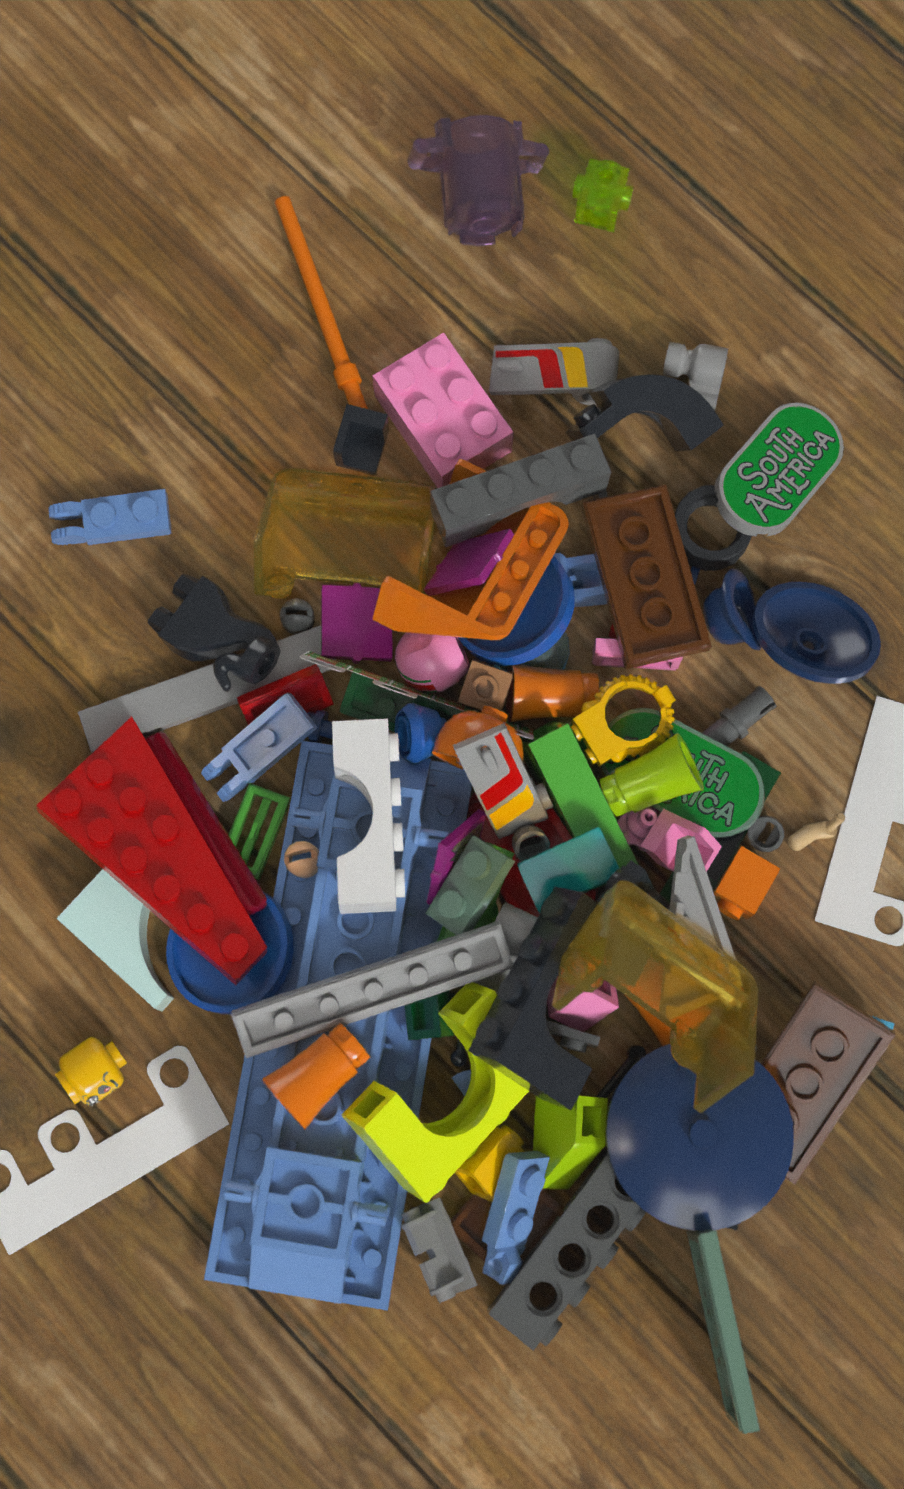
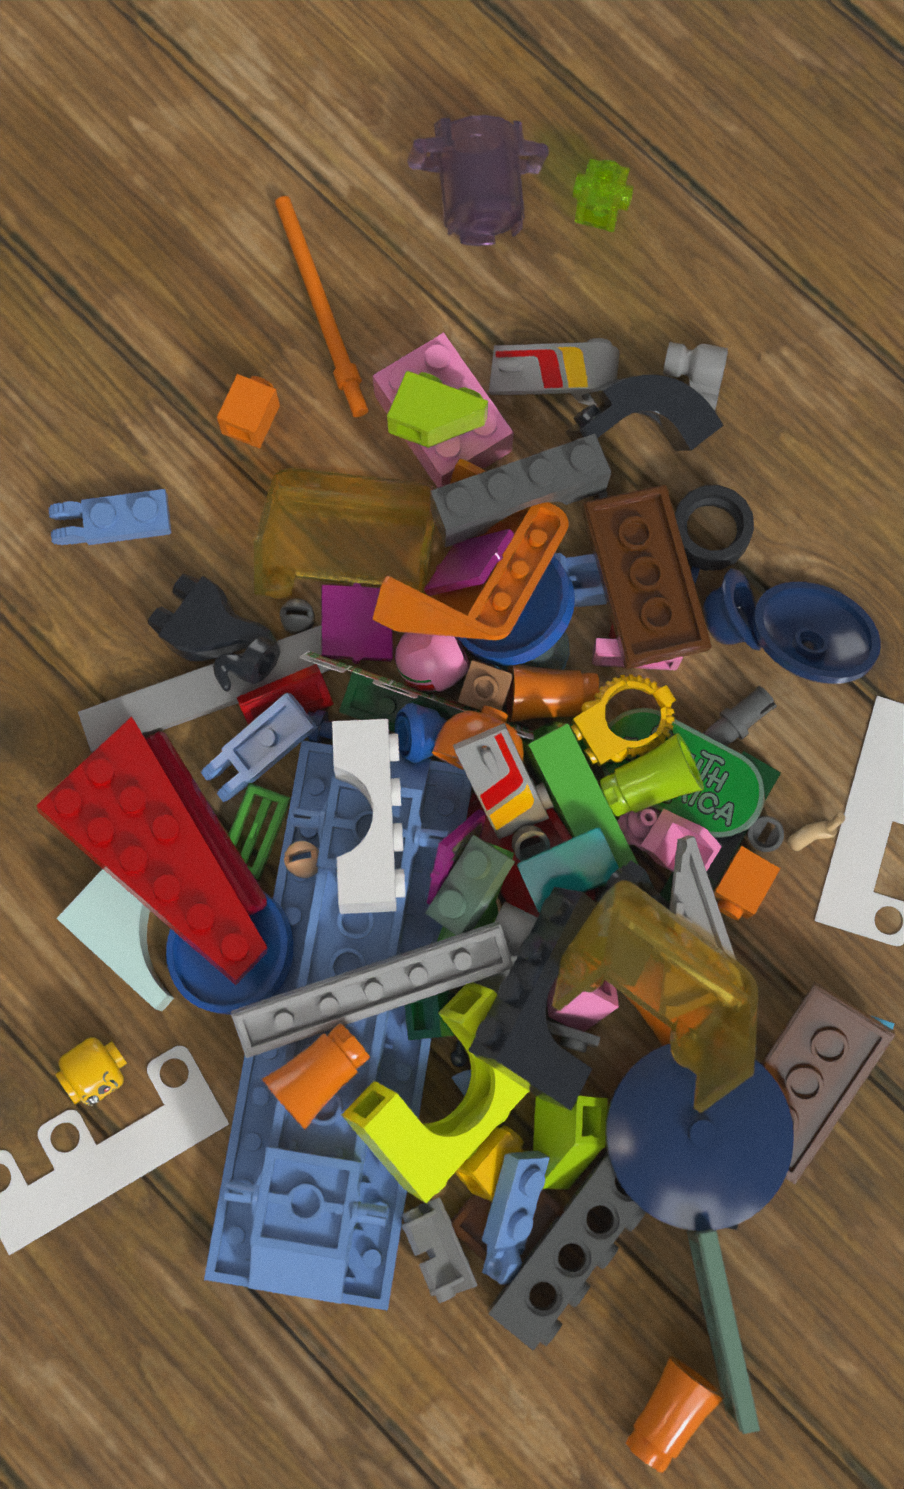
(248, 410): none -> orange brick
(361, 439): black panel -> none
(433, 412): none -> lime slope
(634, 1053): black hinge -> none
(672, 1414): none -> orange plant
(778, 469): tile -> none

